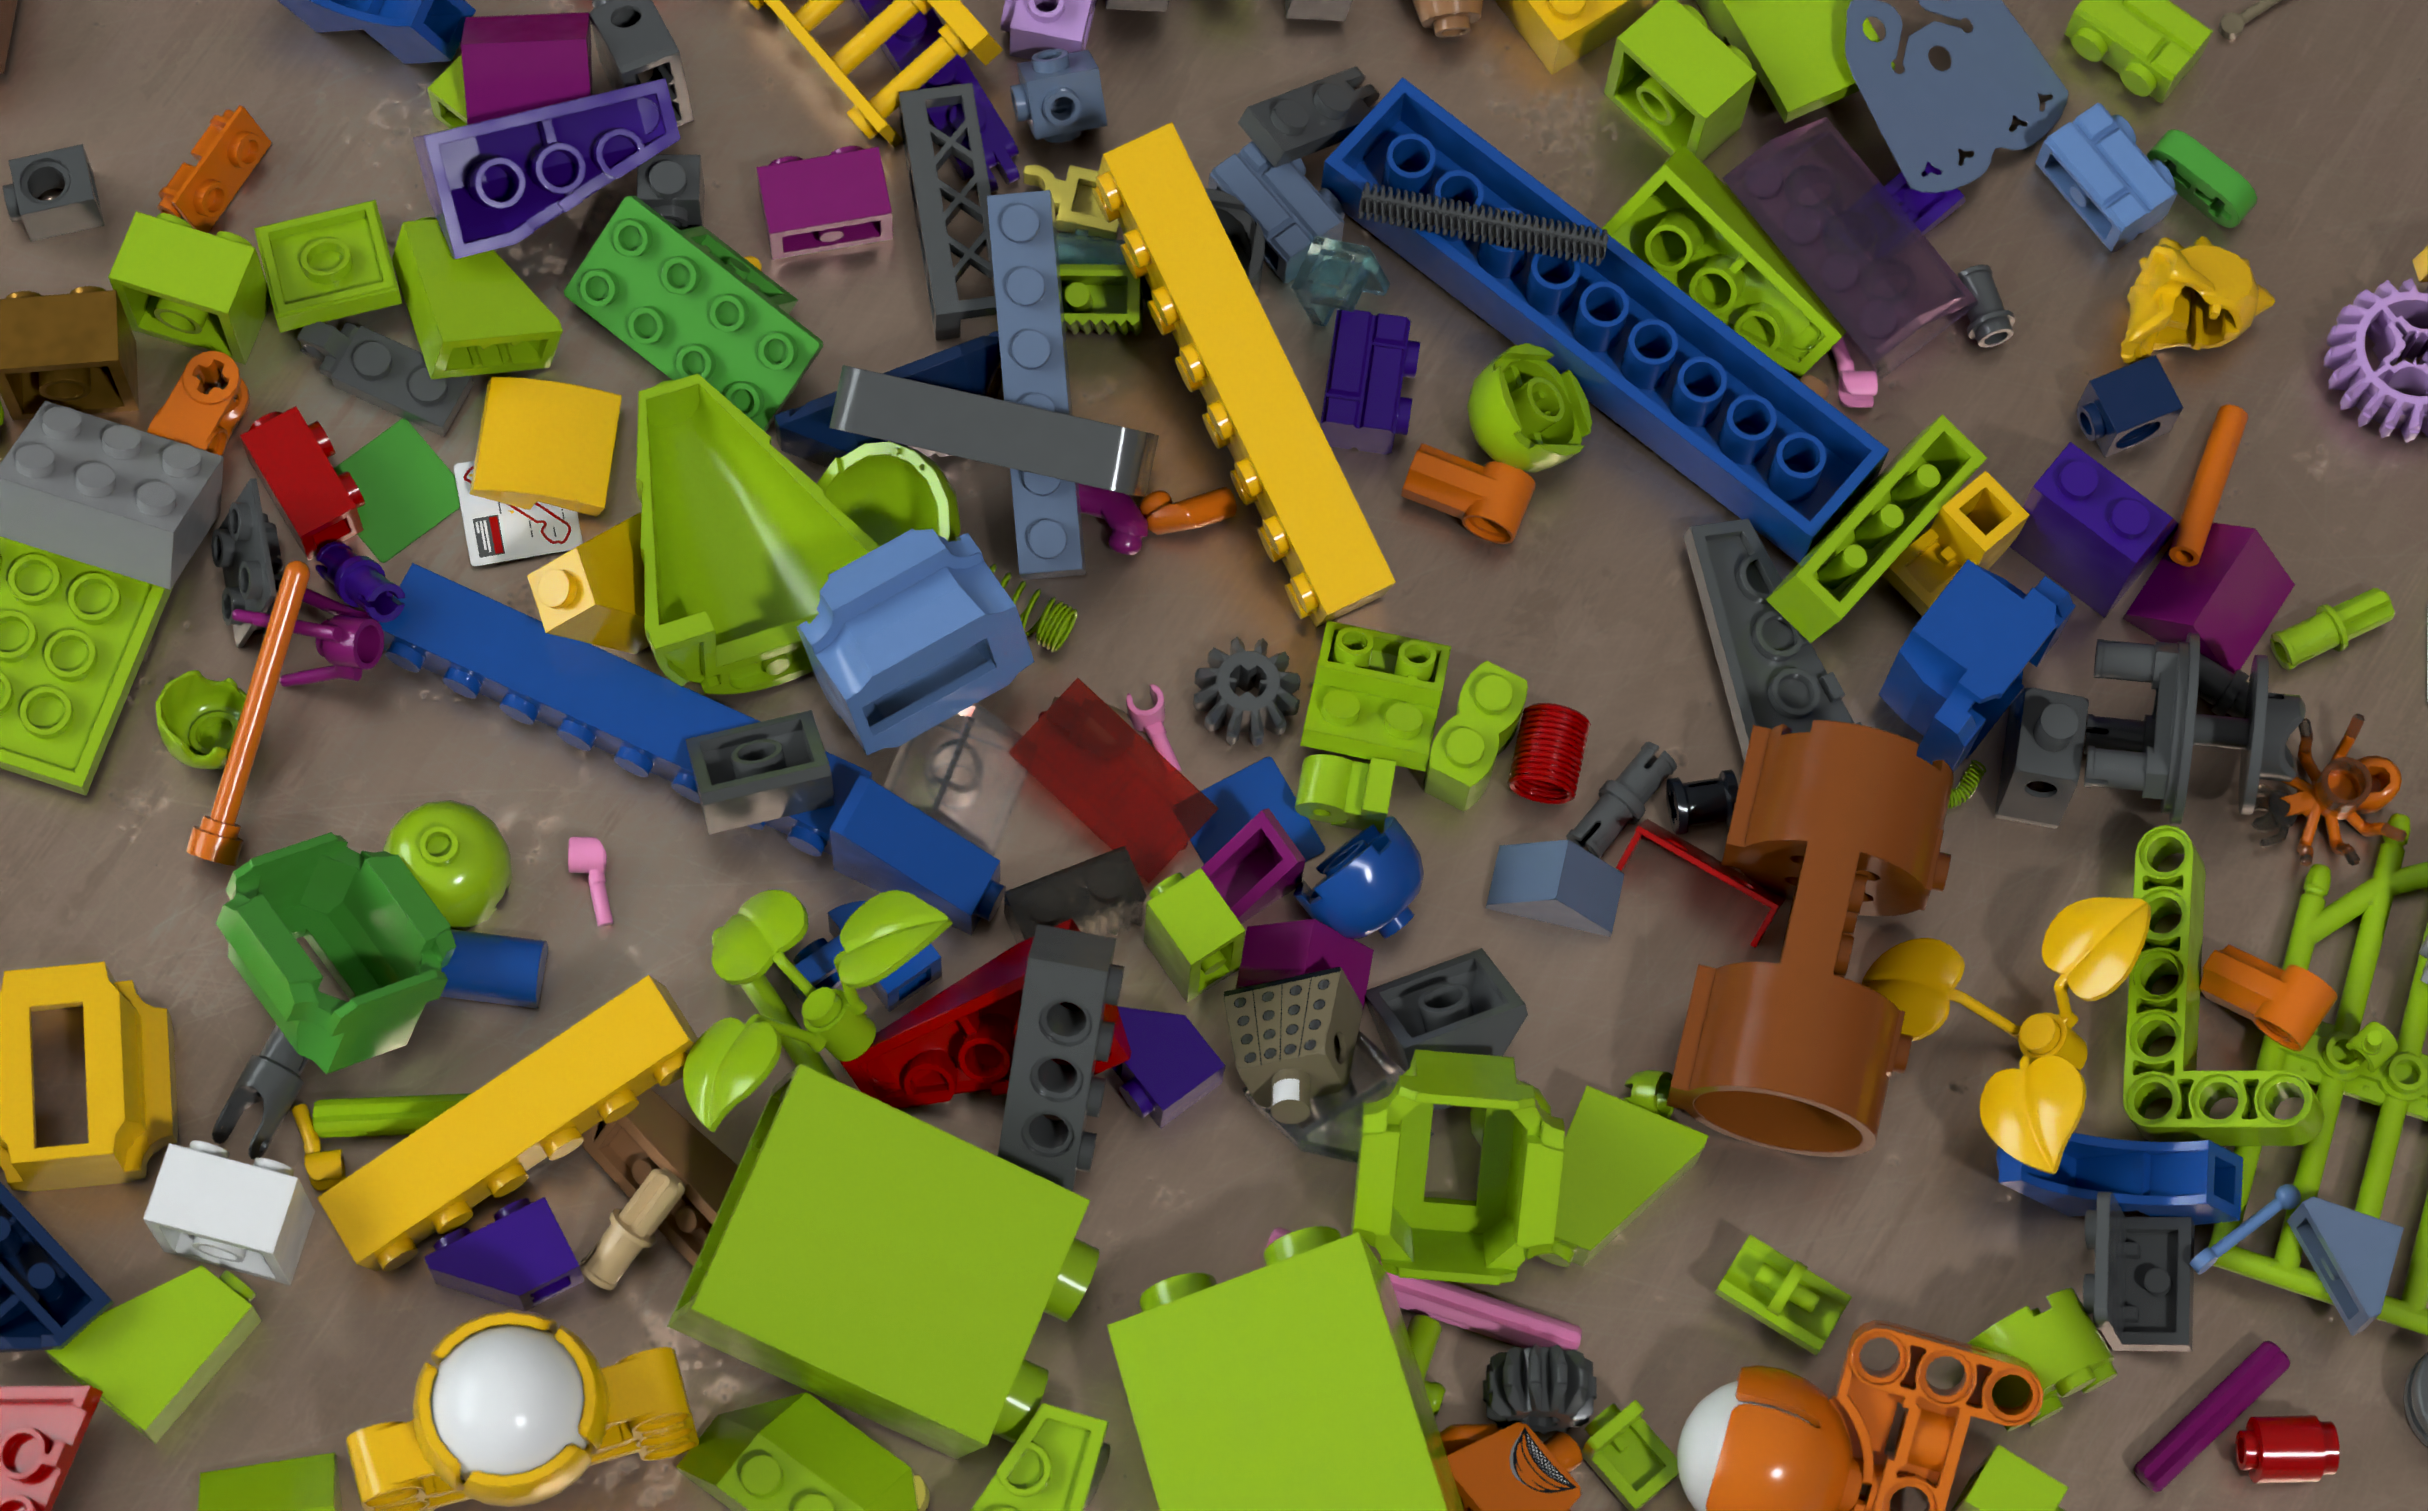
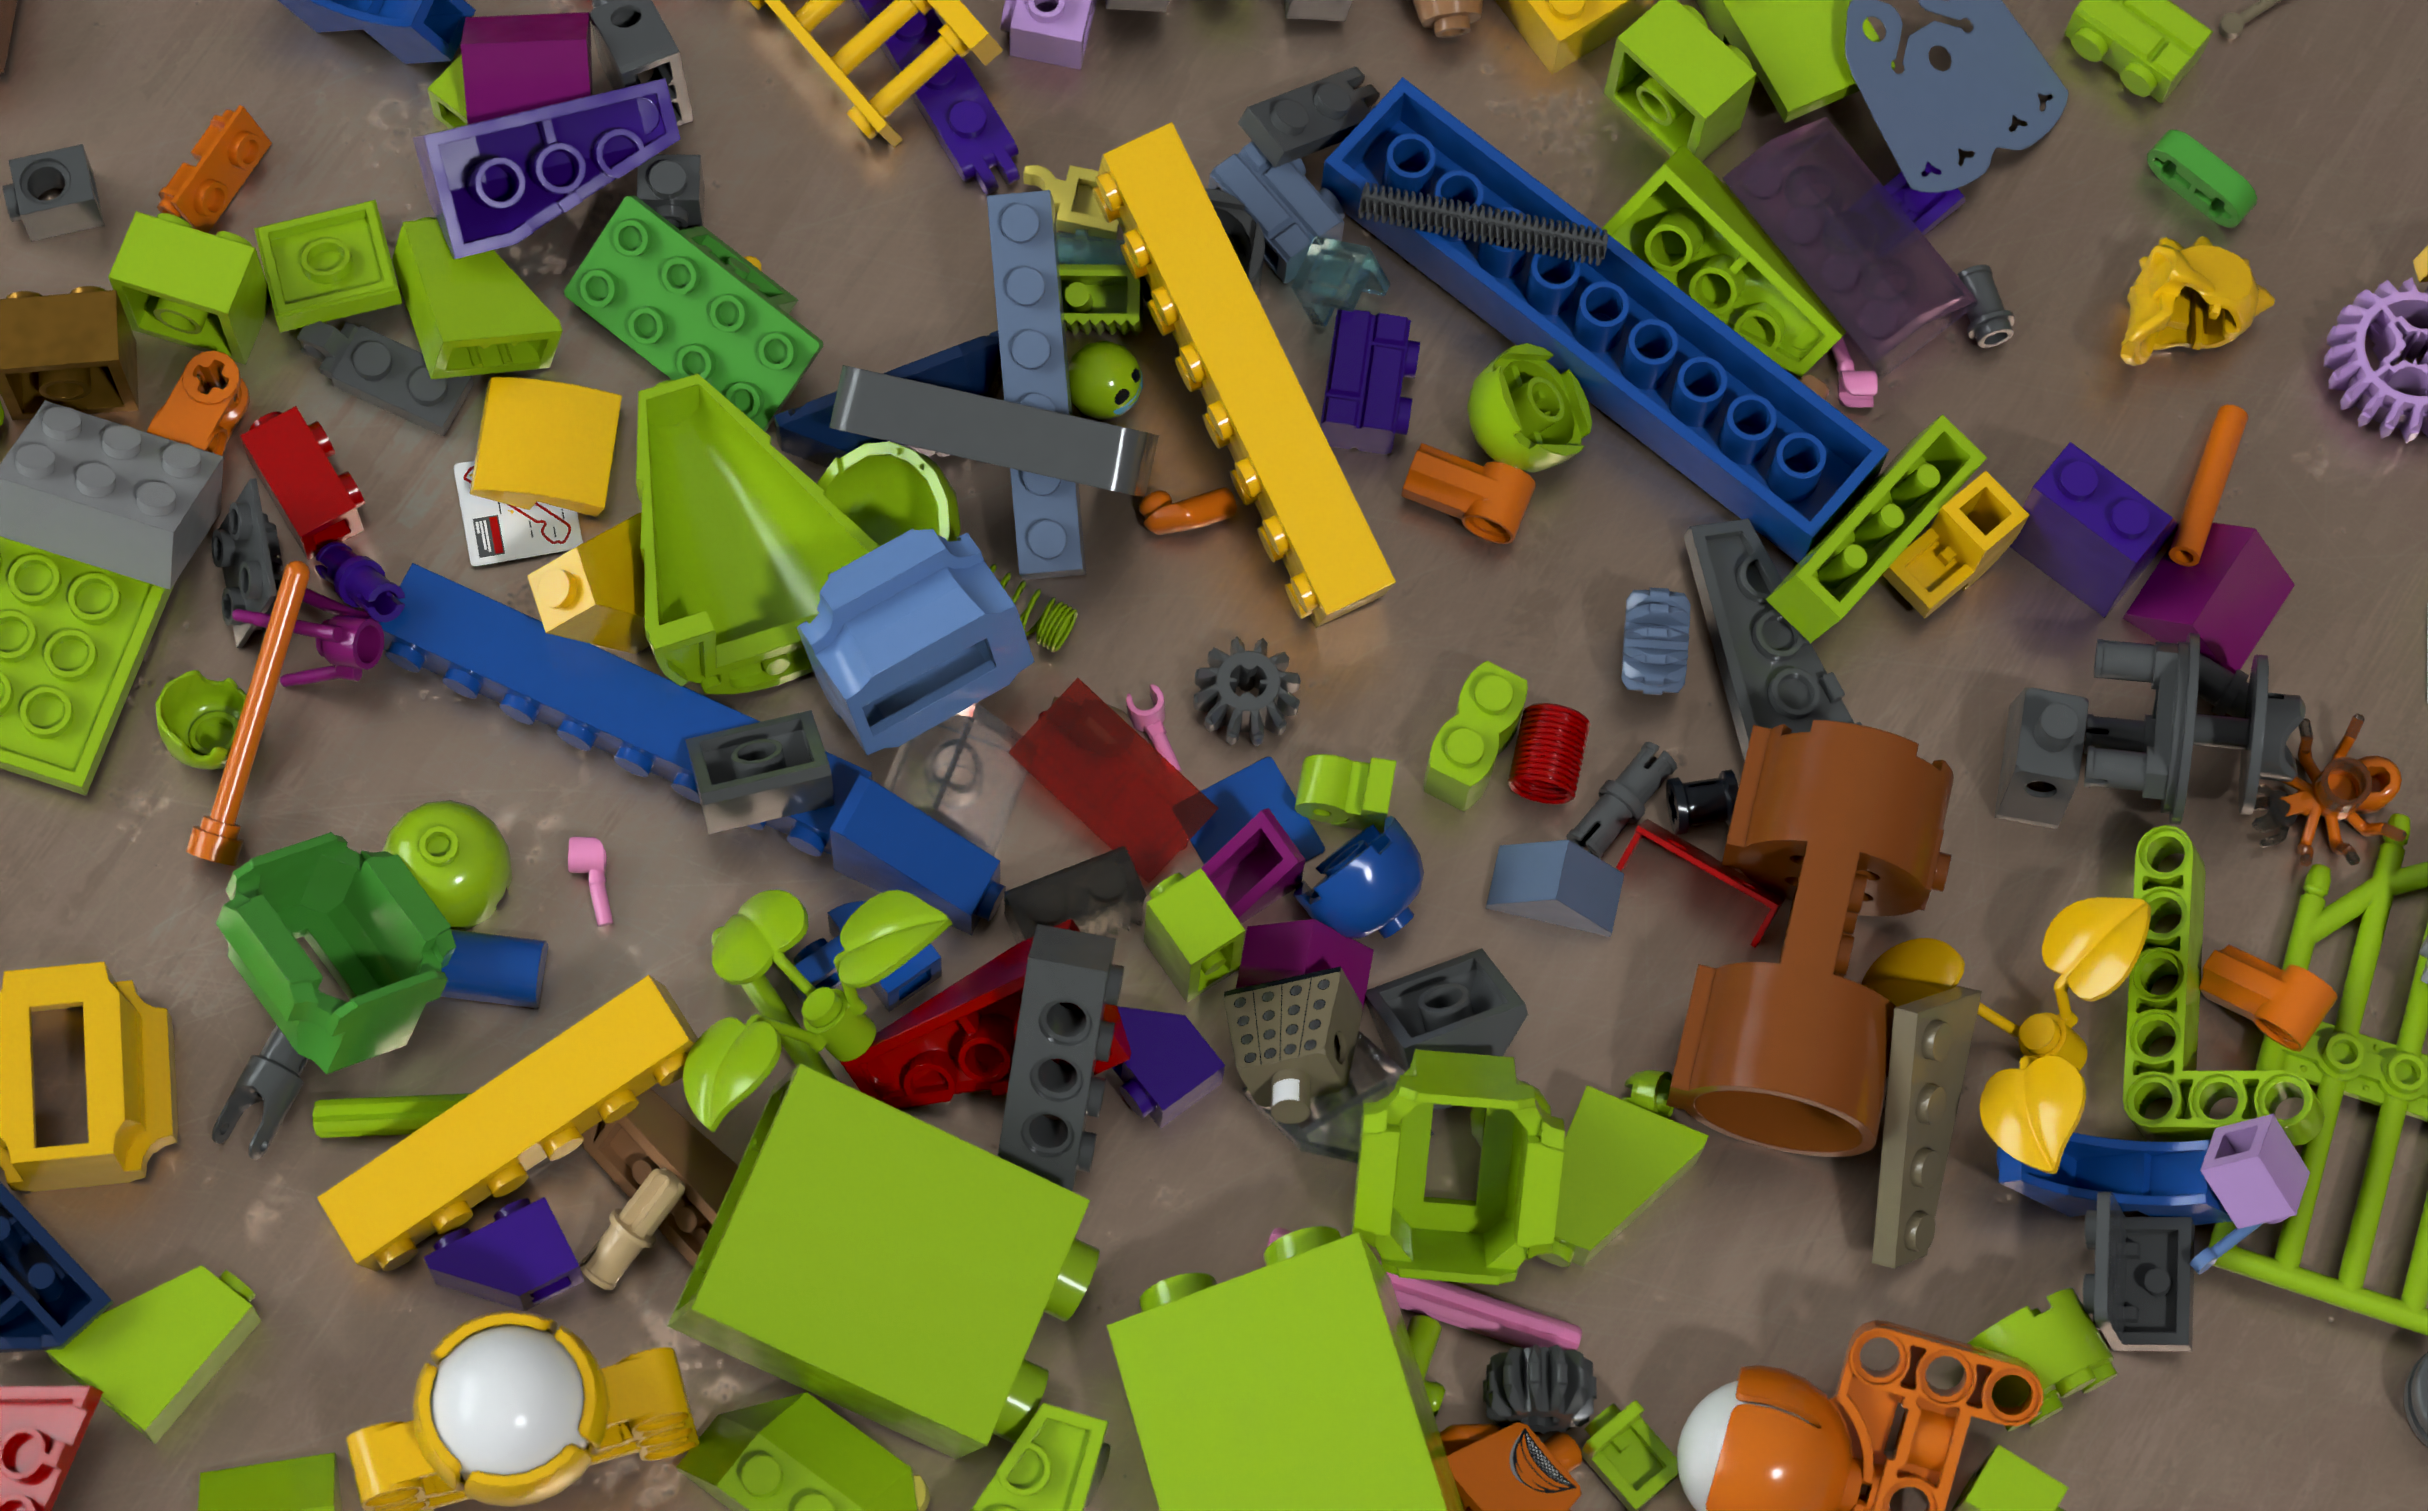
(230, 1211): white brick -> none
(323, 1167): yellow hand -> none
(403, 489): bright green sticker -> none
(825, 202): magenta brick -> none
(928, 205): dark grey fence -> none
(1059, 95): sand blue brick -> none
(1104, 380): none -> lime piece
(1120, 514): magenta arm -> none
(1375, 695): lime brick -> none
(1655, 641): none -> sand blue gear
(1783, 1294): lime hips -> none
(1921, 1107): none -> dark tan wing
(1958, 793): lime leg -> none
(1970, 657): blue piece -> none
(2107, 176): medium blue brick -> none
(2128, 406): dark blue brick -> none
(2212, 1416): magenta axle -> none
(2255, 1171): none -> lavender brick
(2287, 1449): red brick -> none
(2331, 628): lime axle -> none
(2349, 1255): sand blue slope -> none
(2375, 1044): lime hand -> none

